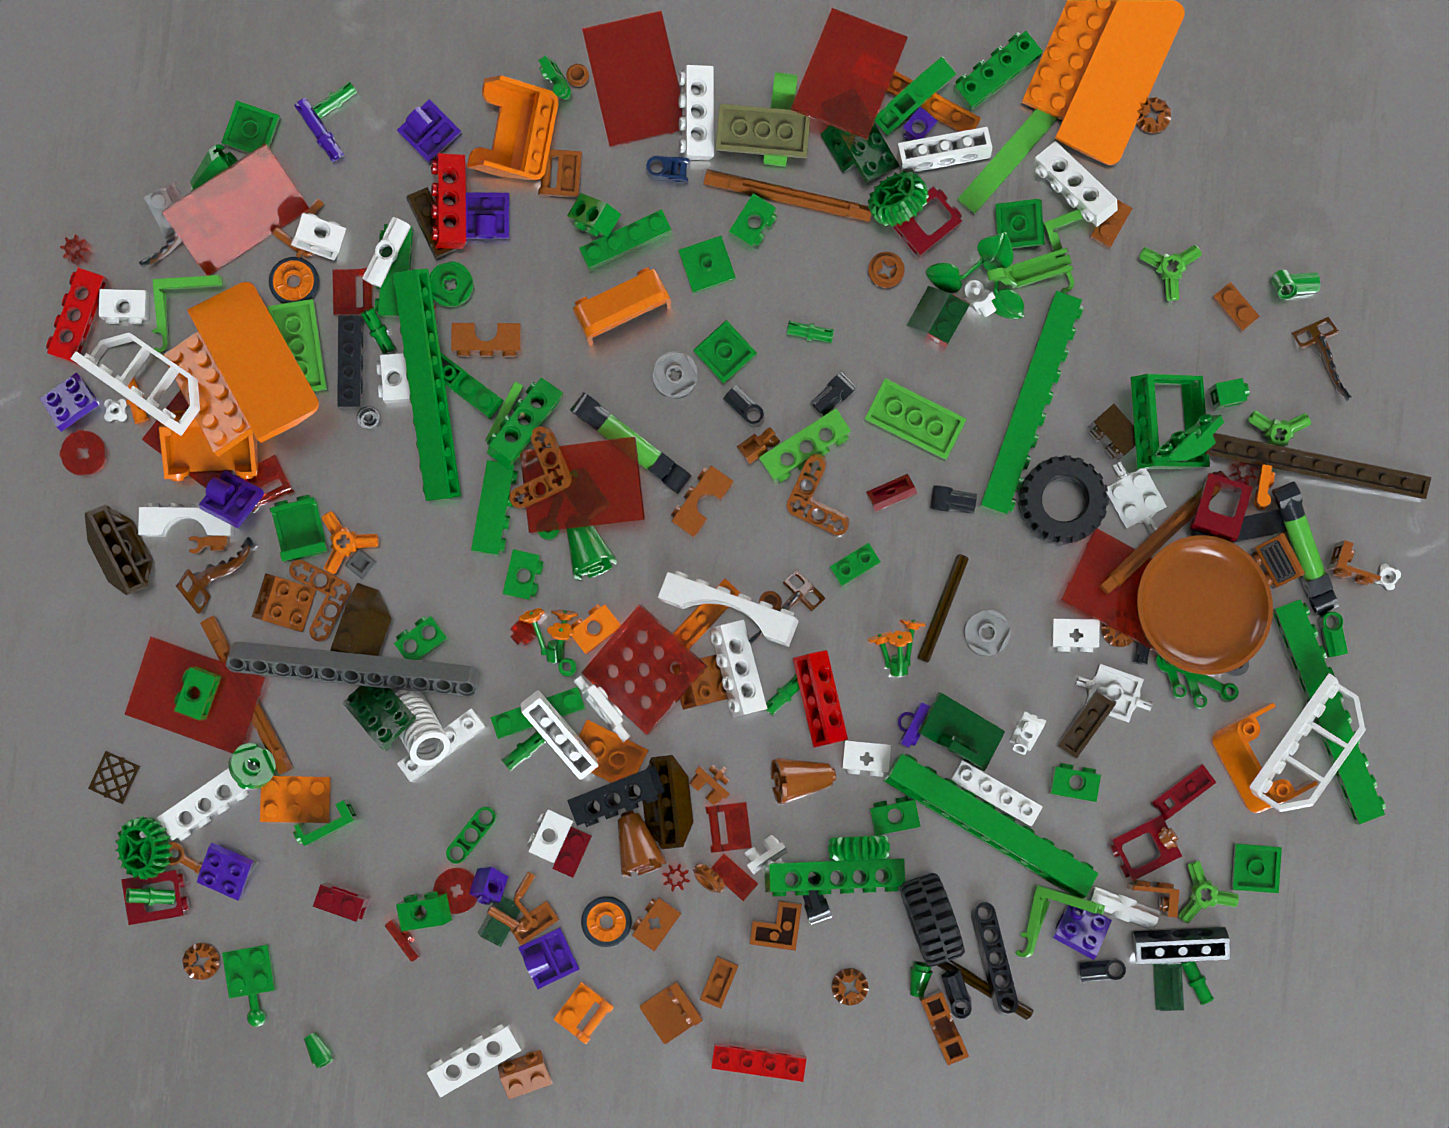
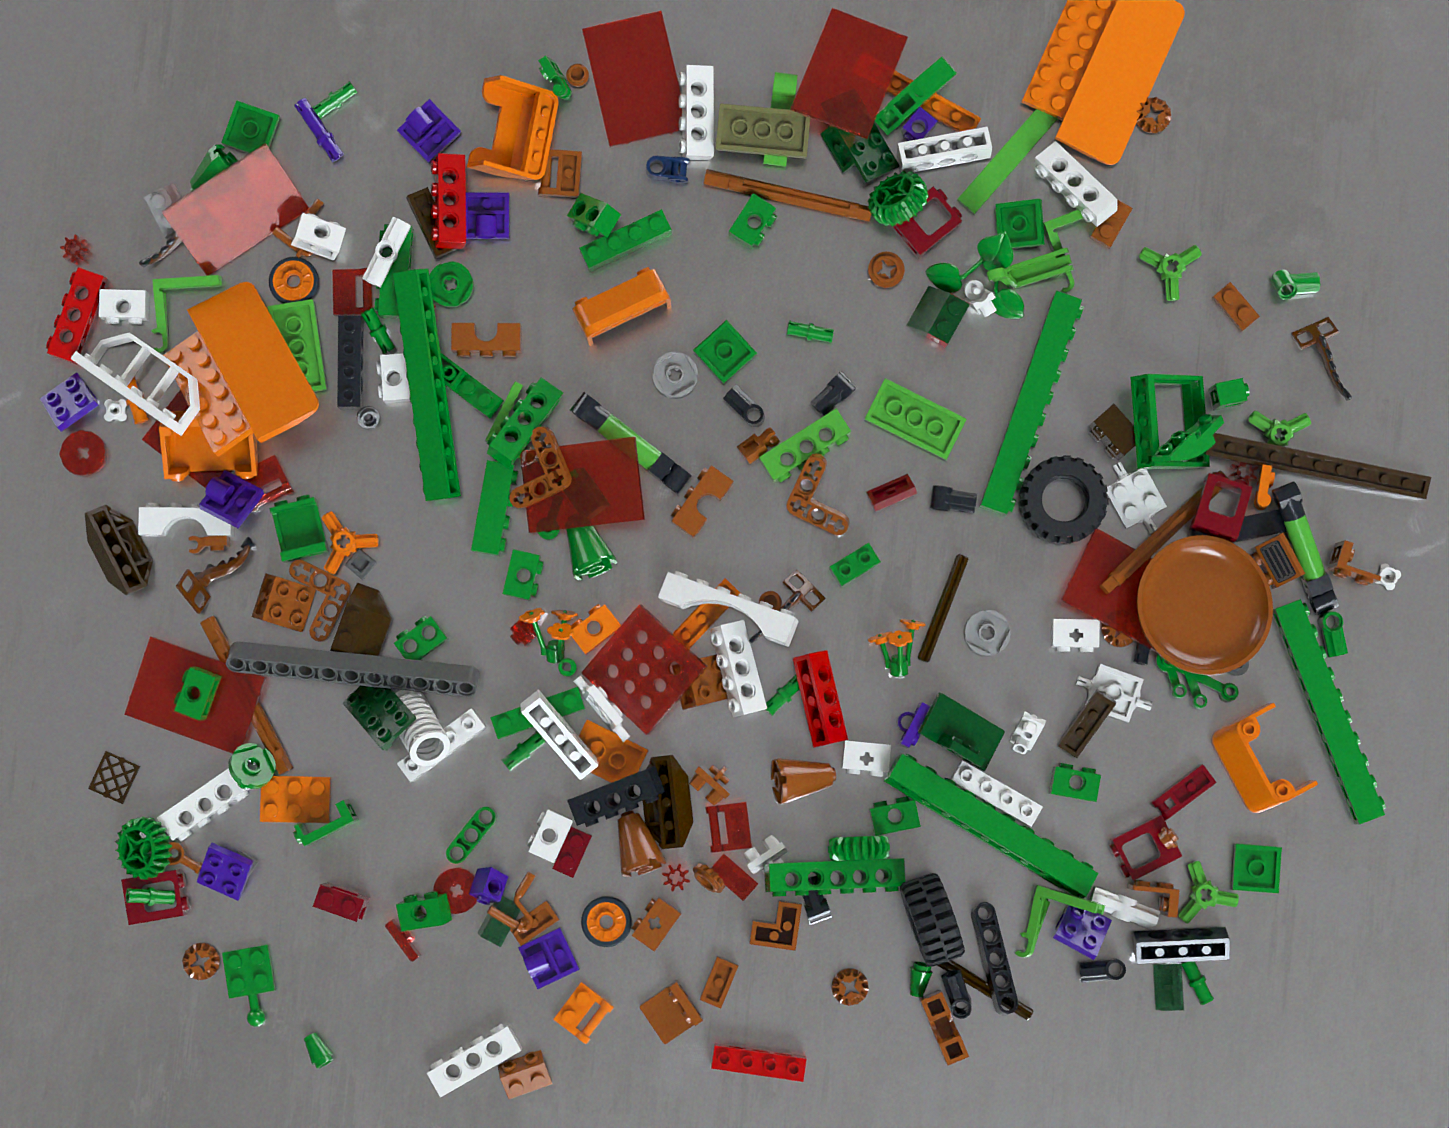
(707, 264): green plate -> none
(998, 70): green brick -> none
(1290, 744): white plate -> none

